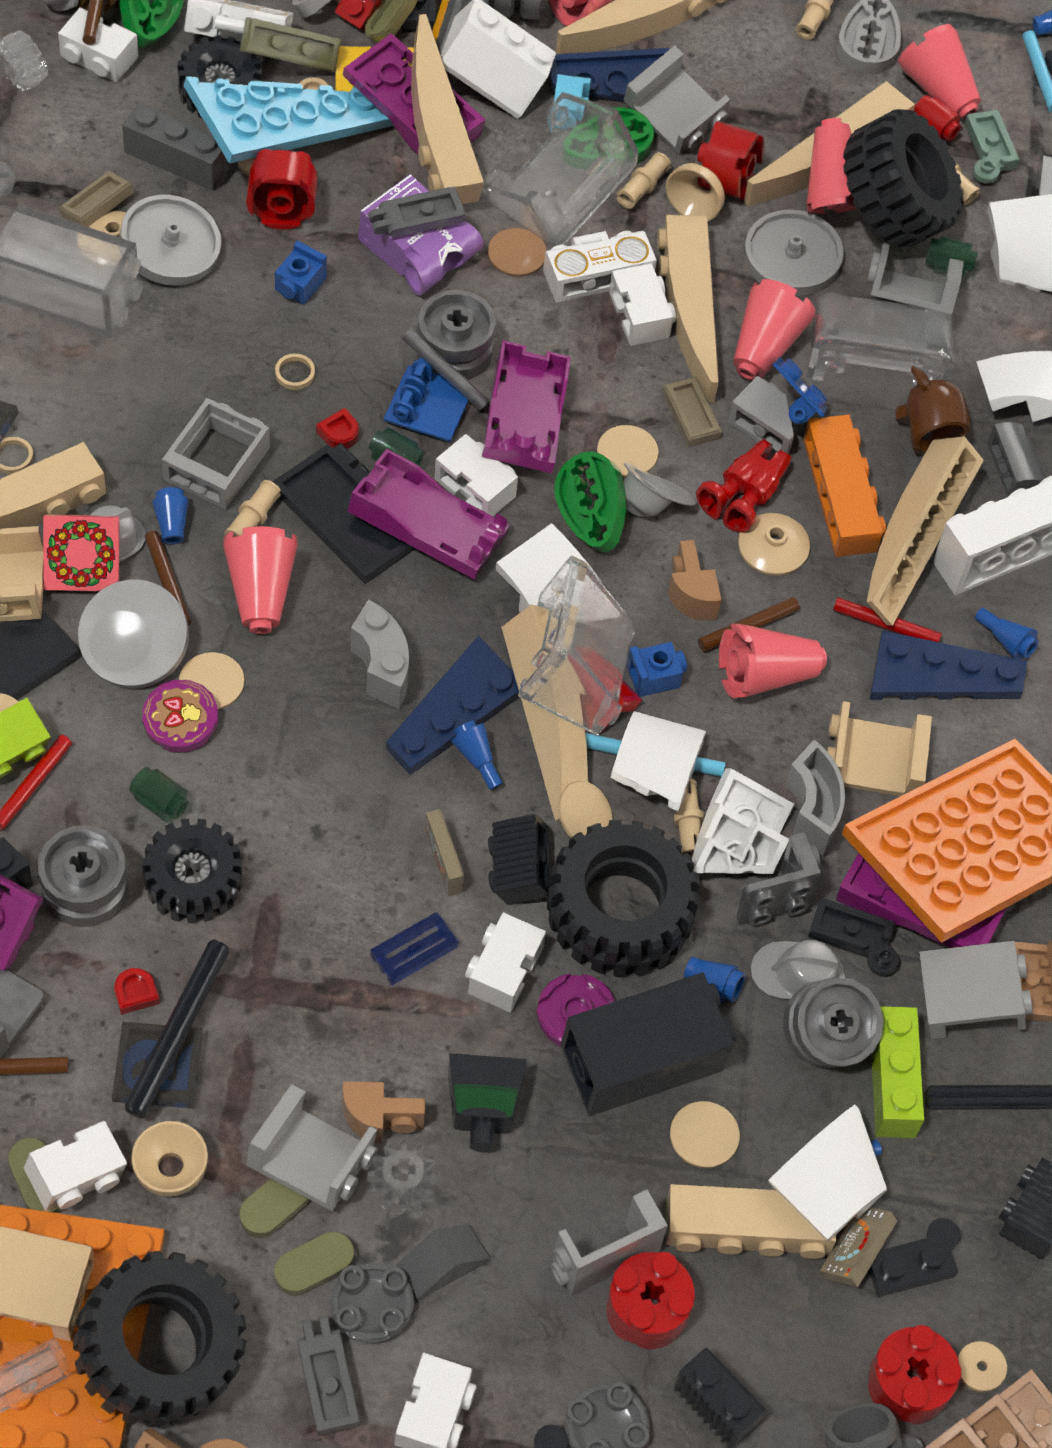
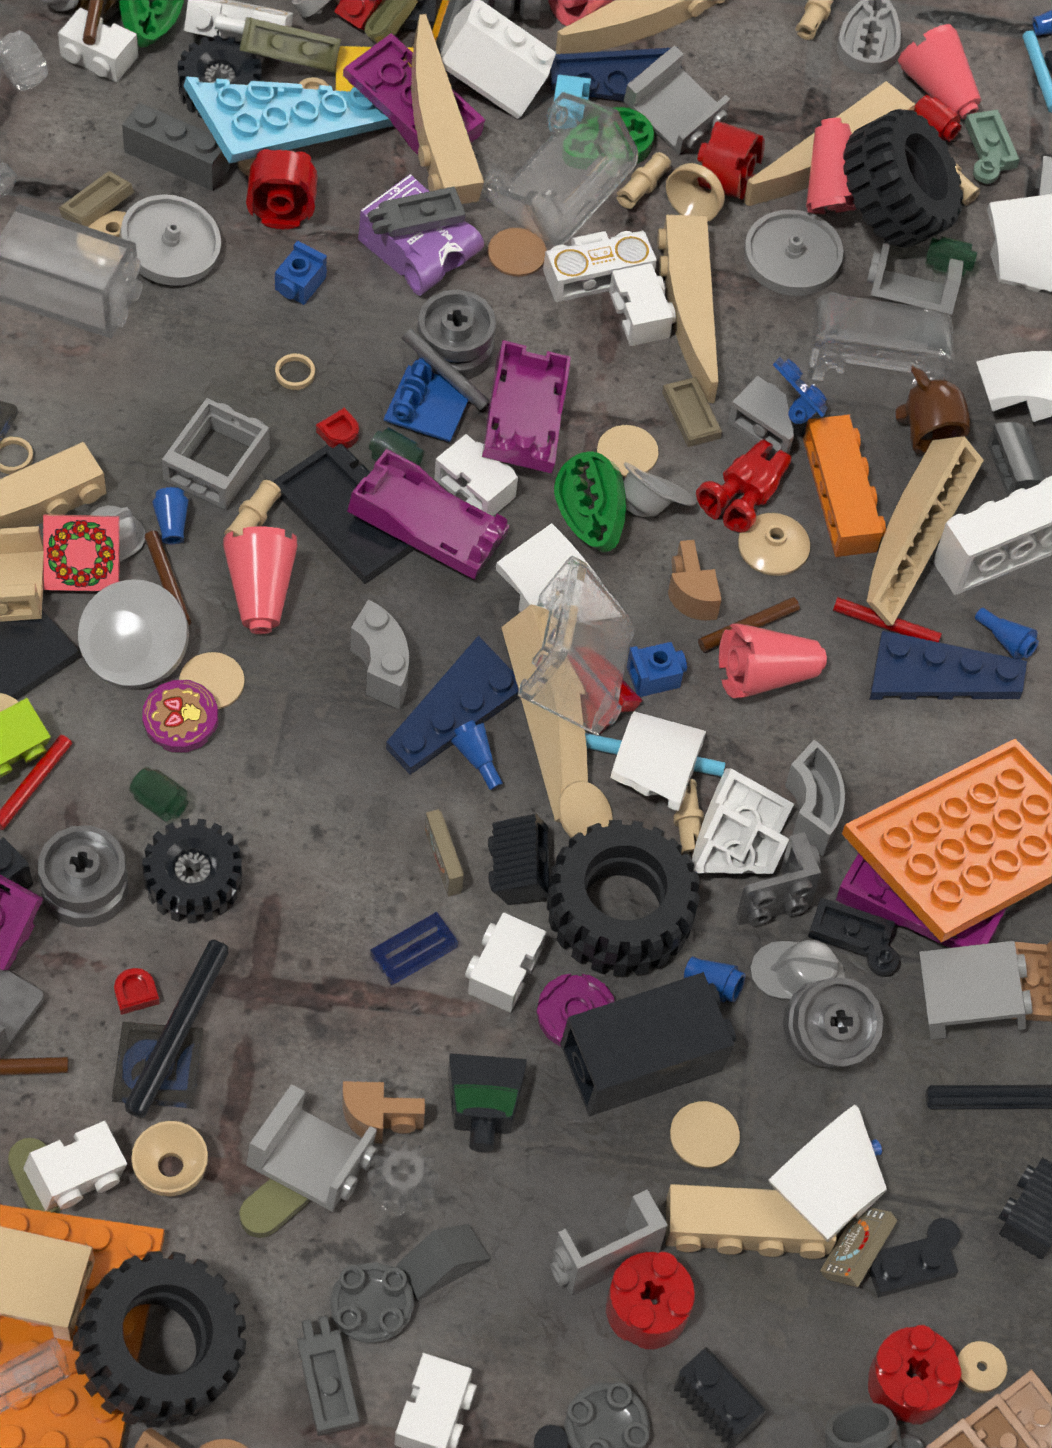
(313, 1263): olive tile -> none
(770, 326): coral cone -> none
(878, 754): tan panel -> none
(898, 1075): lime brick -> none

